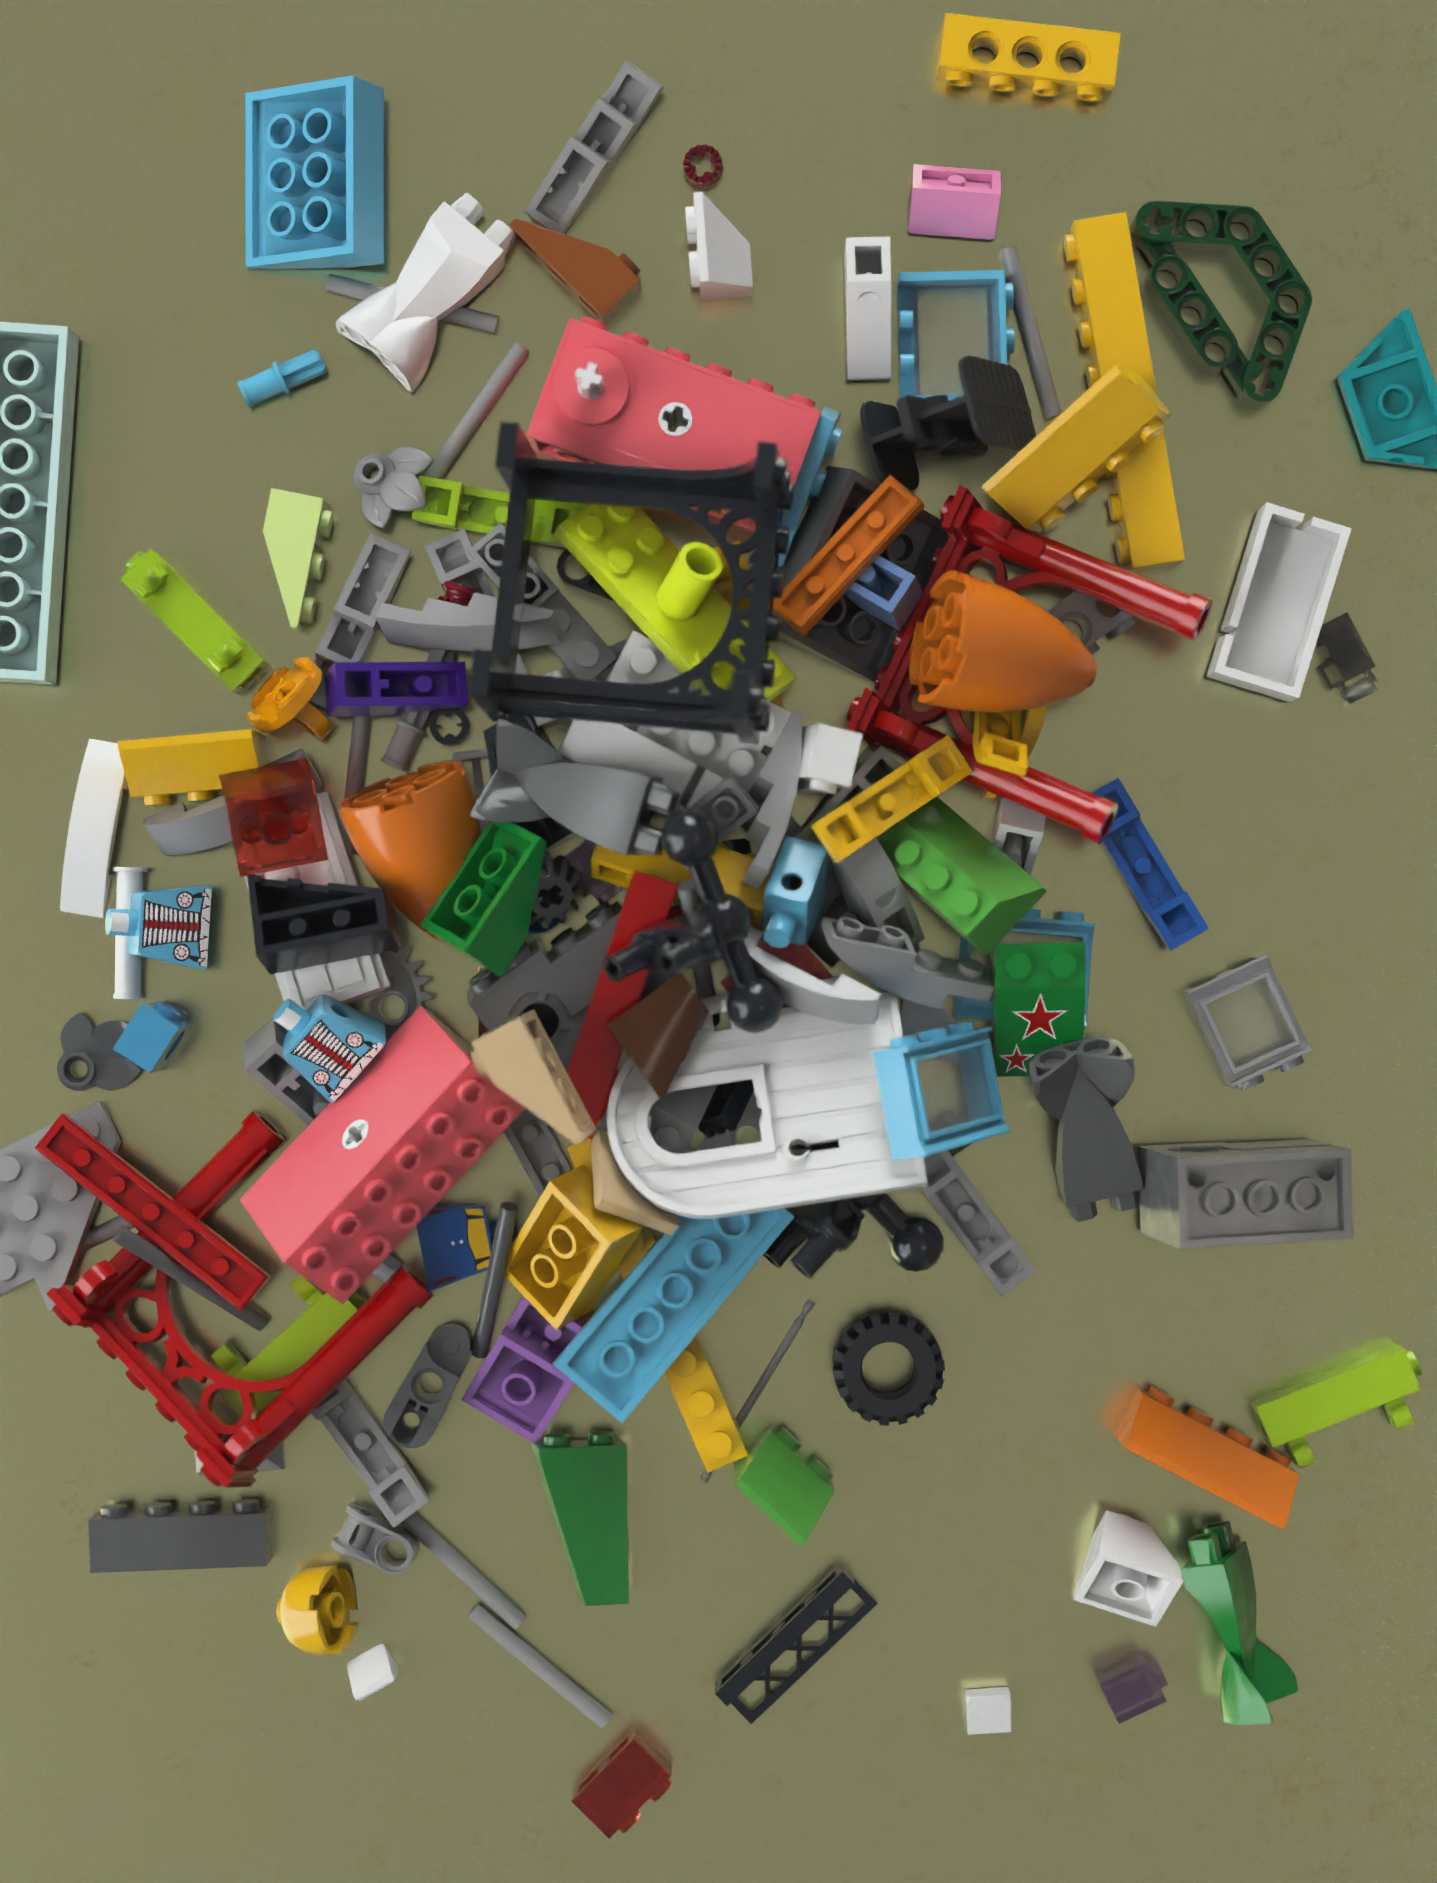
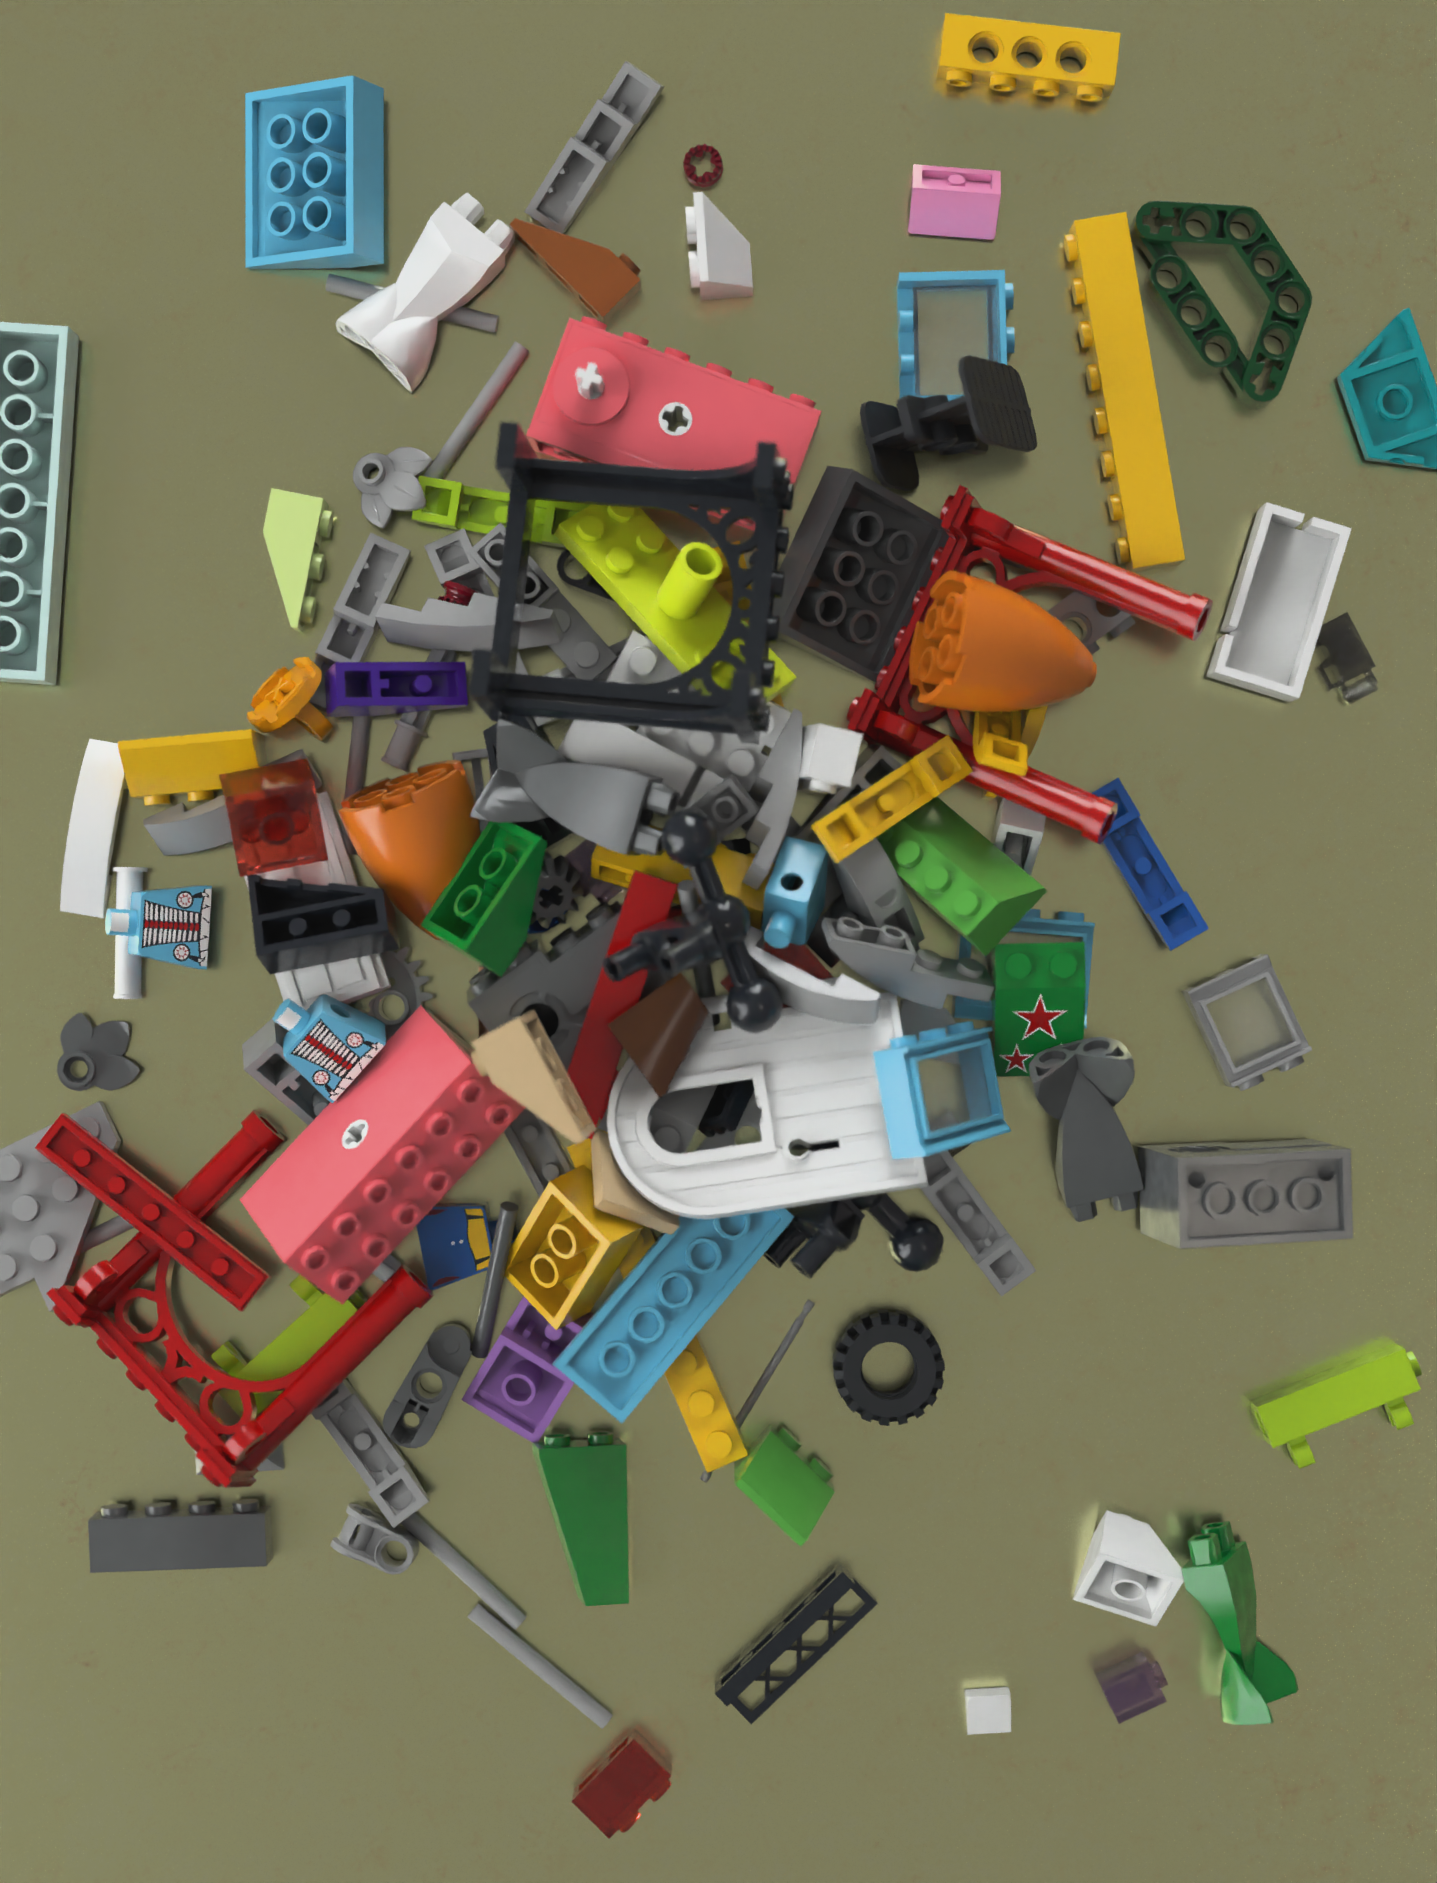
(154, 1035): dark azure brick -> none
(174, 1269): dark grey bar -> none
(193, 620): lime brick -> none
(282, 377): medium azure axle -> none
(317, 1610): yellow cylinder -> none
(371, 1671): white slope -> none
(449, 739): black bush -> none
(810, 476): medium azure wing -> none
(847, 555): orange tile -> none
(868, 307): white slope -> none
(886, 592): medium blue slope -> none
(1031, 333): light grey bar -> none
(1078, 450): yellow slope -> none
(1208, 1456): orange slope -> none

